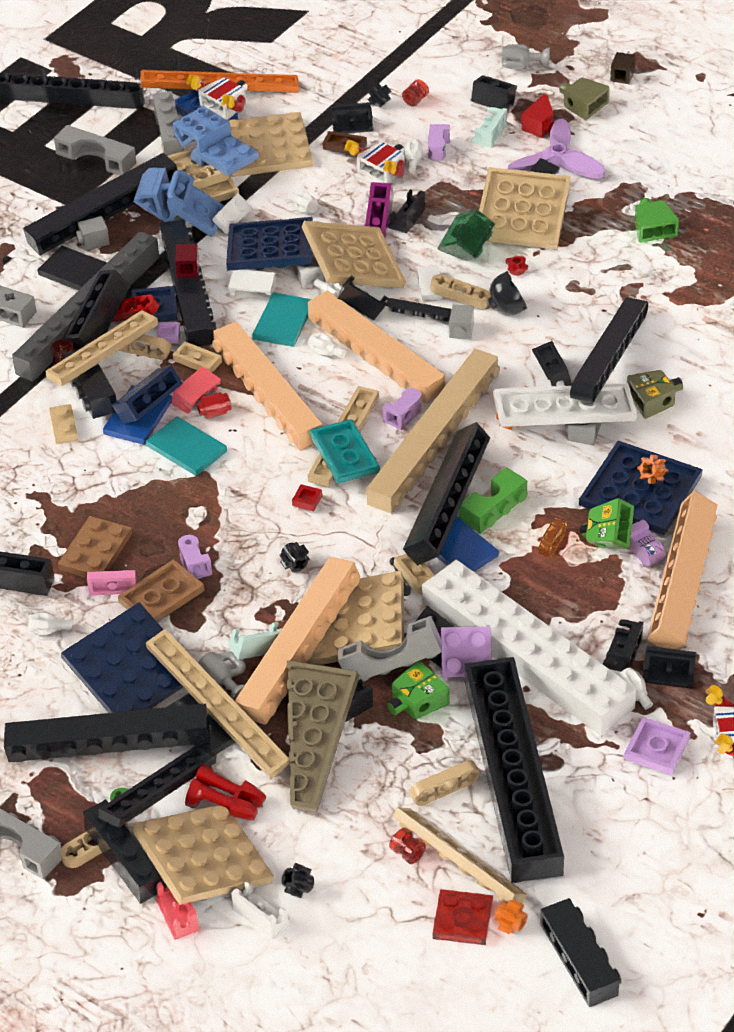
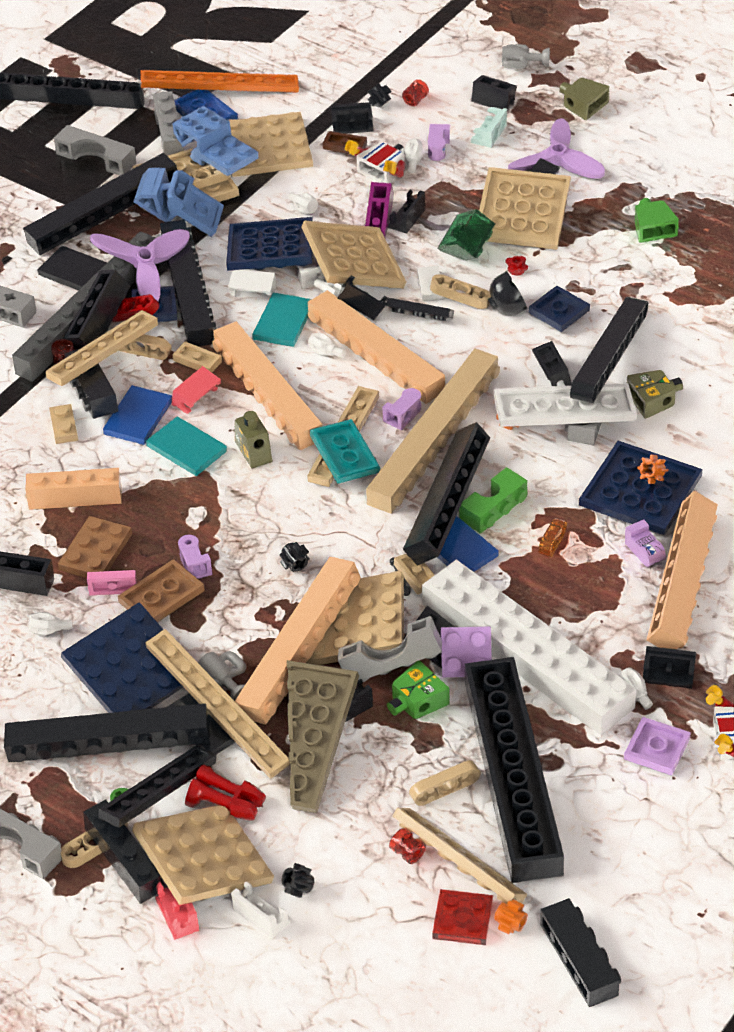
(73, 488): none -> light nougat brick
(92, 233): light grey brick -> none
(145, 257): none -> lavender piece
(147, 394): dark blue brick -> none
(169, 331): lavender plate -> none
(187, 260): dark red brick -> none
(214, 405): red brick -> none
(221, 96): torso -> none
(231, 213): white plate -> none
(250, 430): none -> olive torso
(254, 644): light aqua hinge -> none
(307, 497): red plate -> none
(461, 322): light grey brick -> none
(538, 117): red slope -> none
(559, 308): none -> dark blue plate
(609, 525): bright green torso -> none
(622, 68): dark brown brick -> none
(624, 646): black hinge -> none

